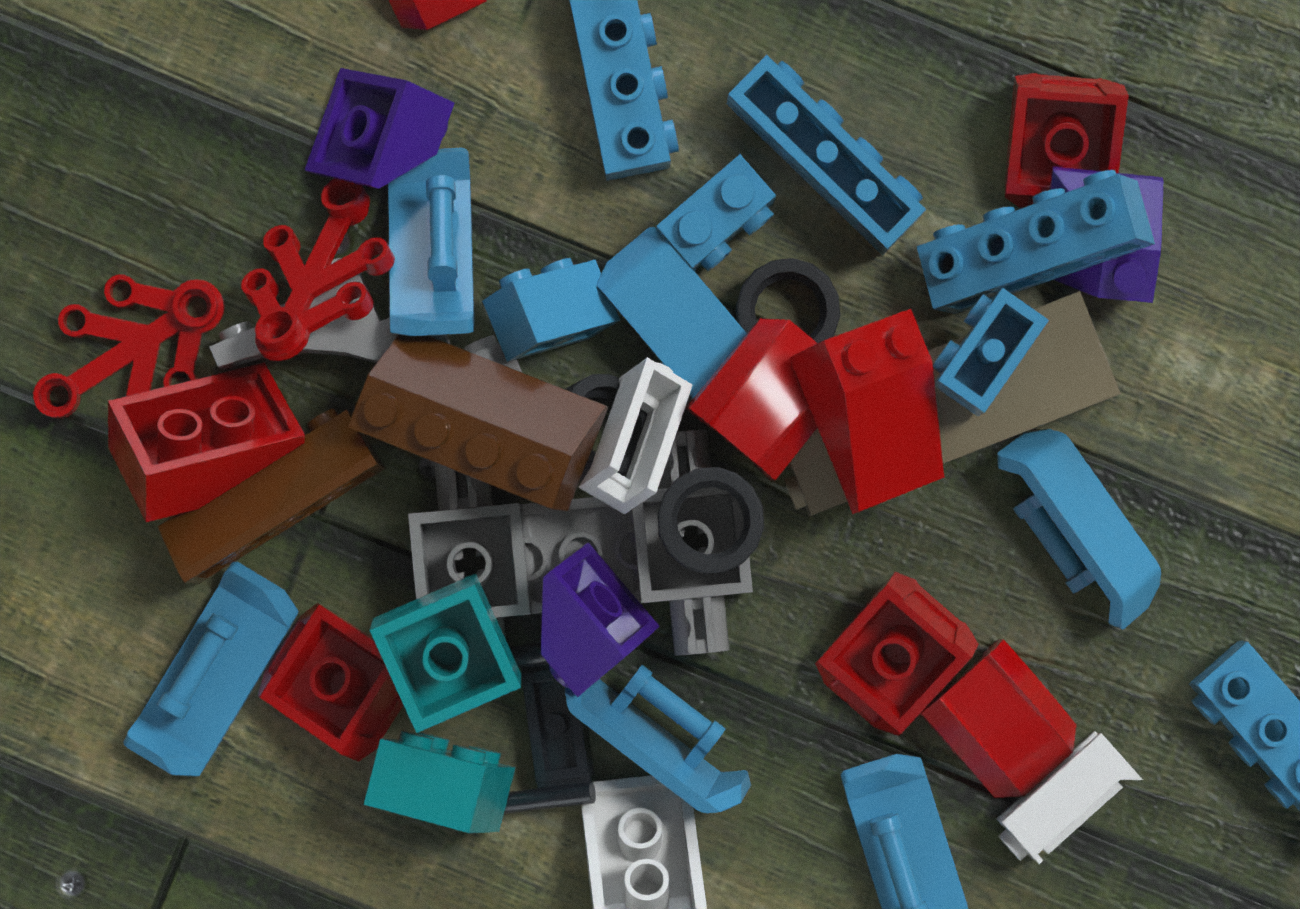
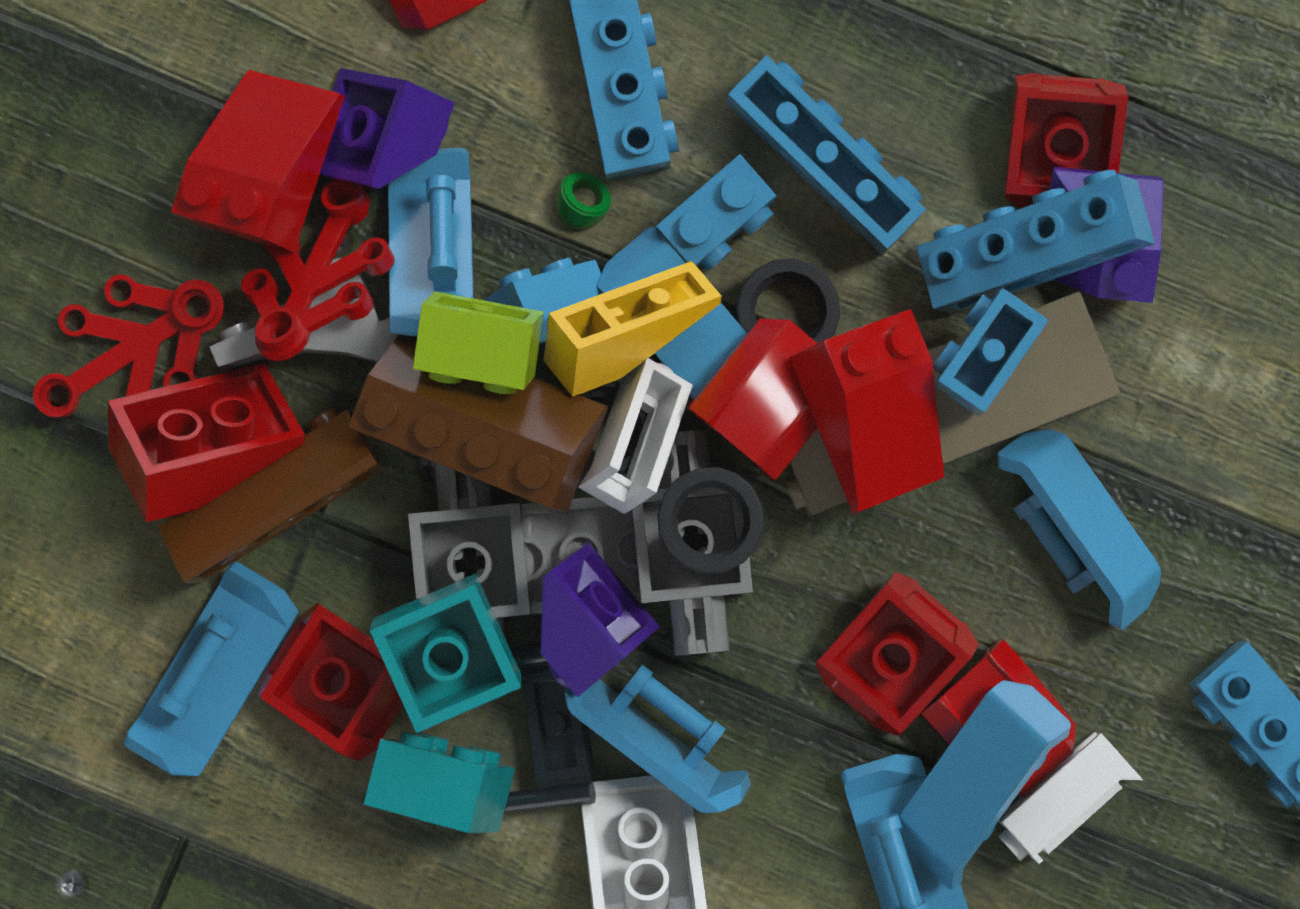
(260, 161): none -> red slope
(478, 342): none -> lime brick
(575, 213): none -> green piece
(623, 327): none -> yellow slope
(980, 777): none -> dark azure piece

